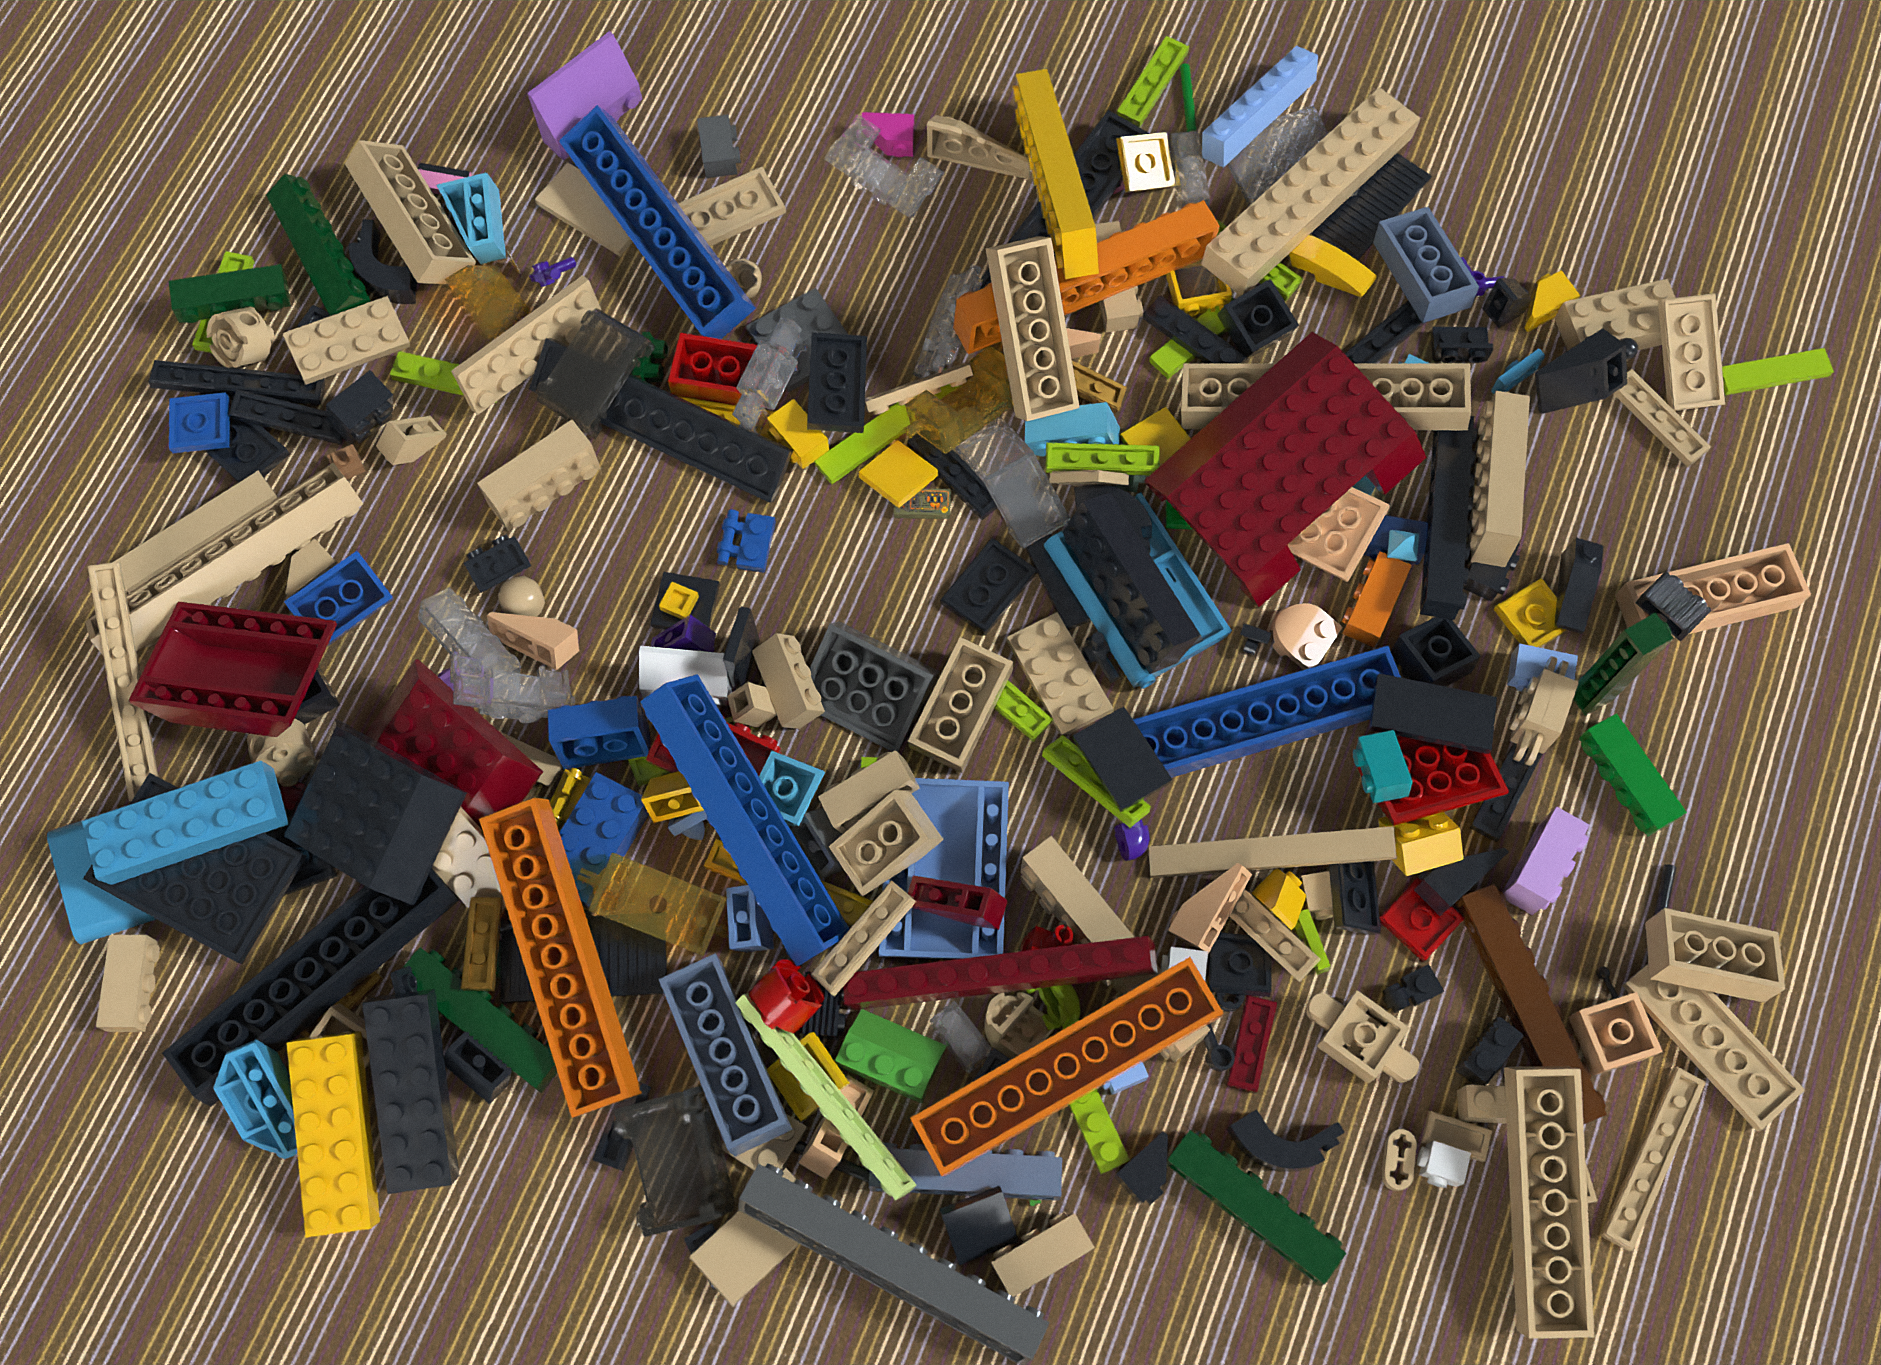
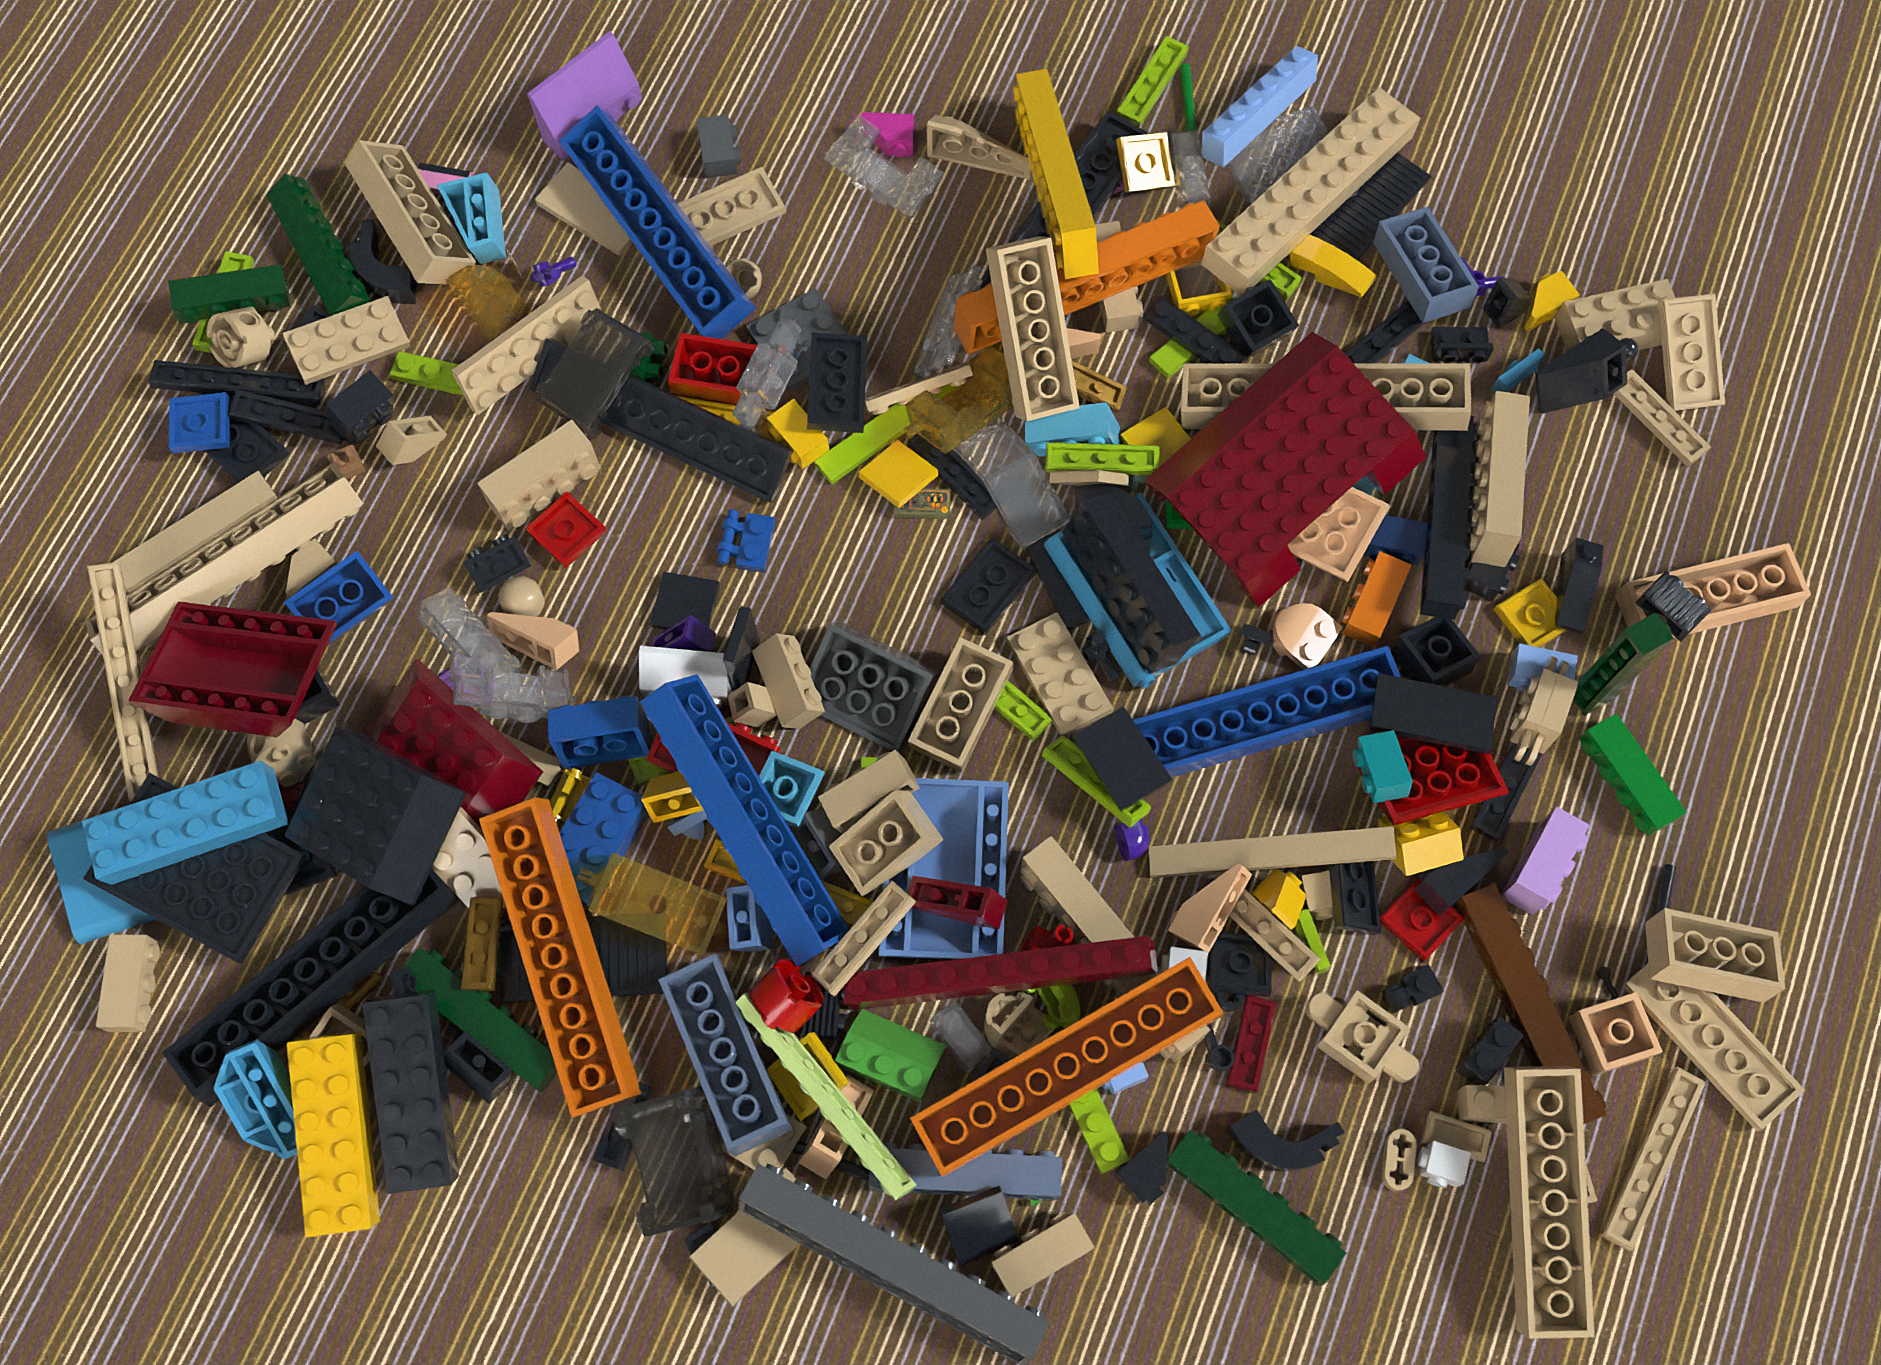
(566, 529): none -> red plate
(678, 601): yellow plate -> none
(1403, 545): medium azure slope -> none
(1776, 371): lime tile -> none

